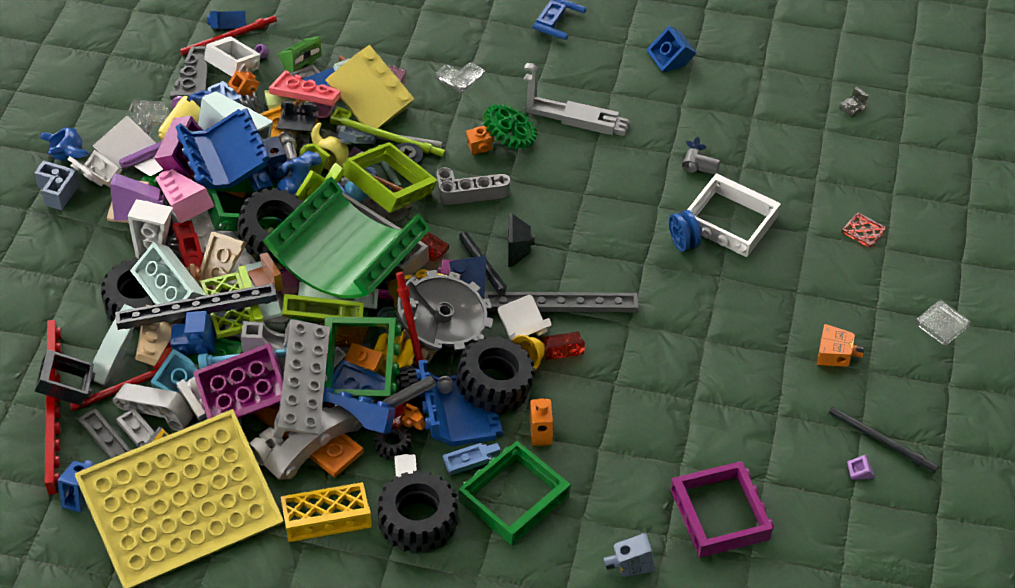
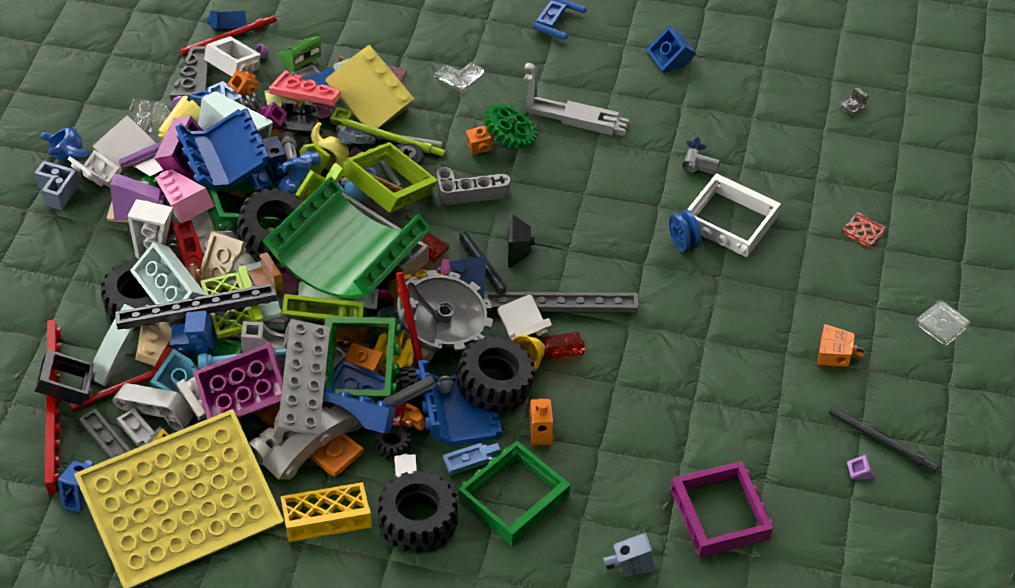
(274, 113): none -> magenta brick

